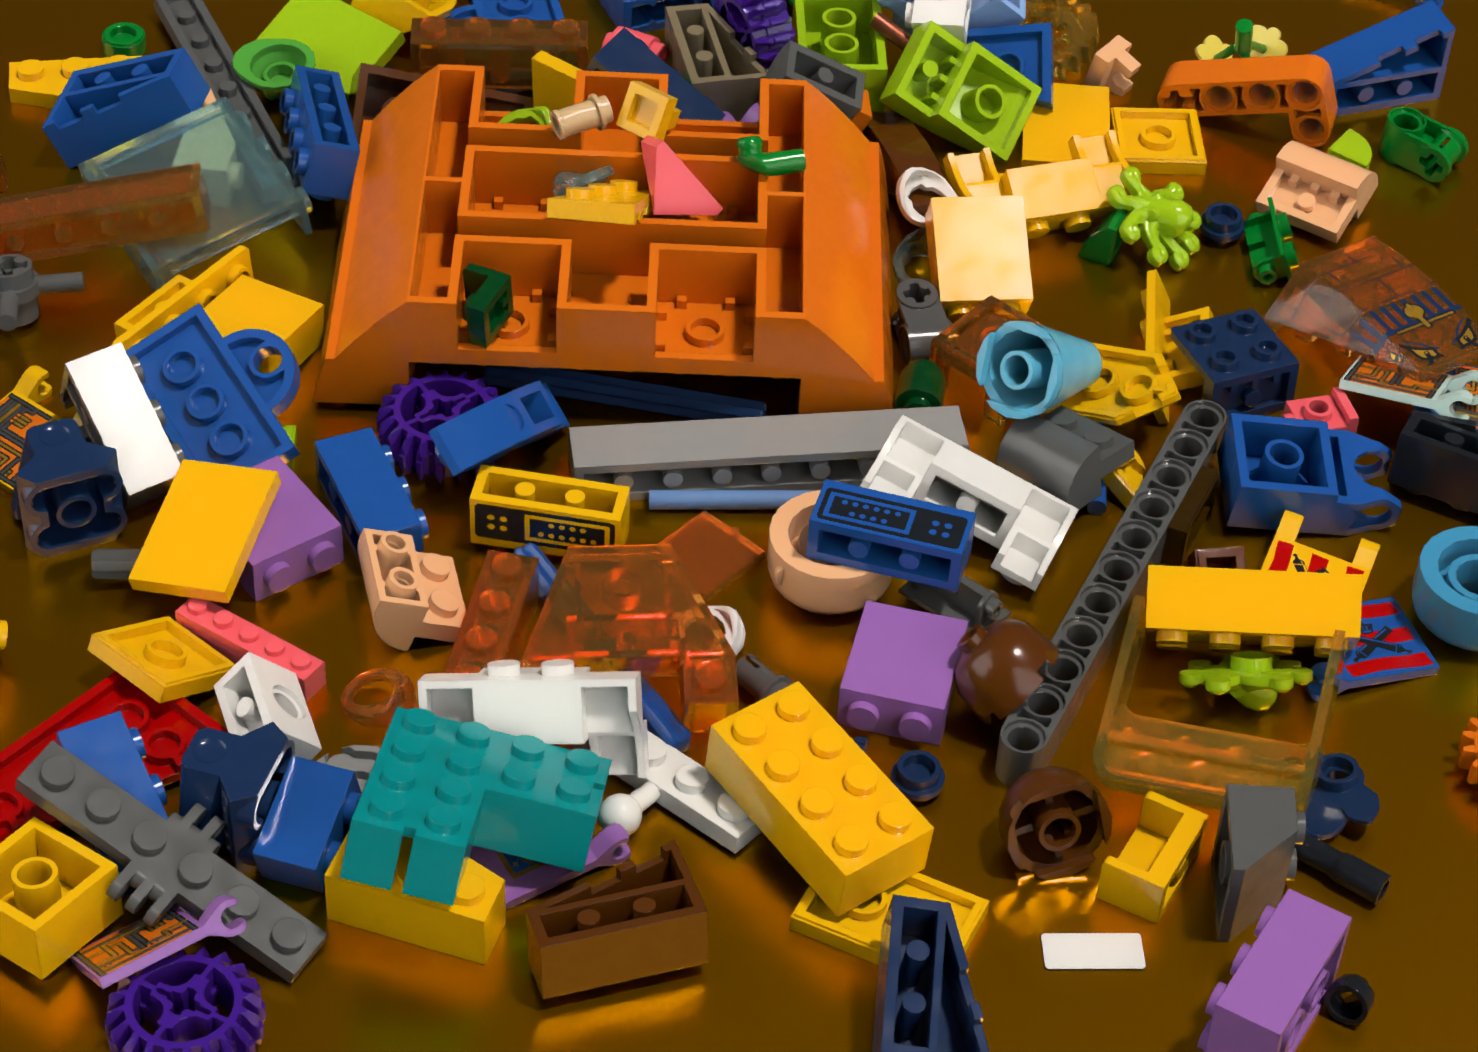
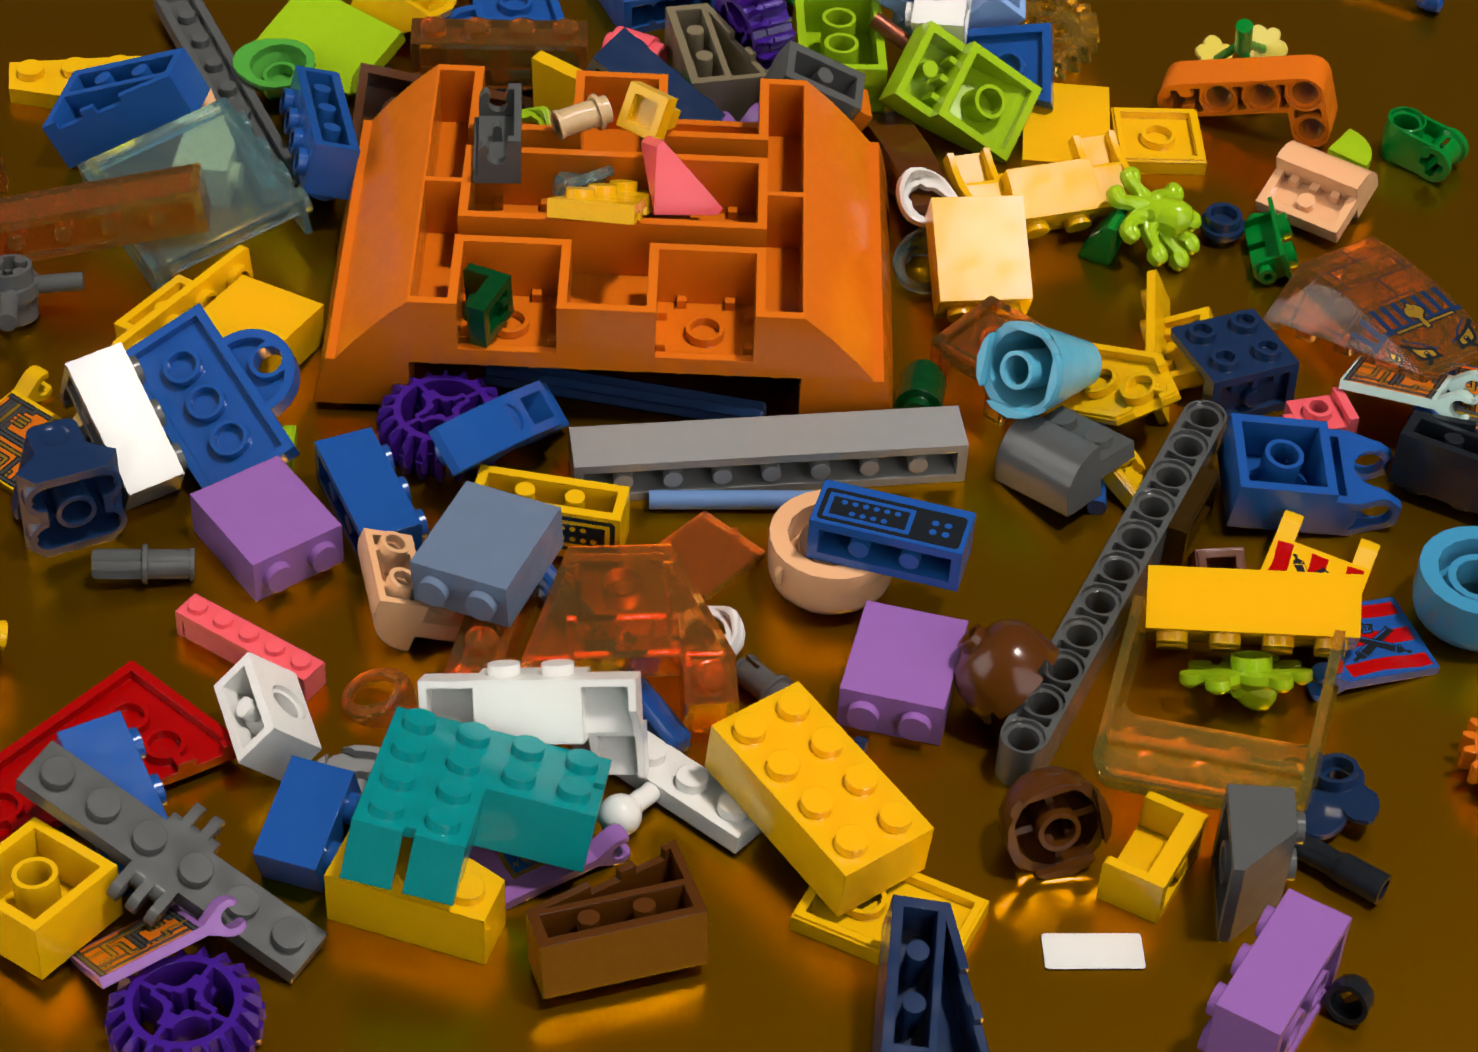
(124, 39): green tile -> none
(161, 658): yellow tile -> none
(205, 531): yellow tile -> none
(236, 782): dark blue piece -> none
(487, 553): none -> sand blue brick
(498, 138): none -> dark grey hinge
(769, 163): green arm -> none
(917, 319): dark grey piece -> none
(918, 775): dark blue plate -> none
(969, 603): dark grey hinge -> none
(1009, 511): white bracket -> none
(1112, 66): light nougat tile -> none
(1391, 61): blue wedge -> none

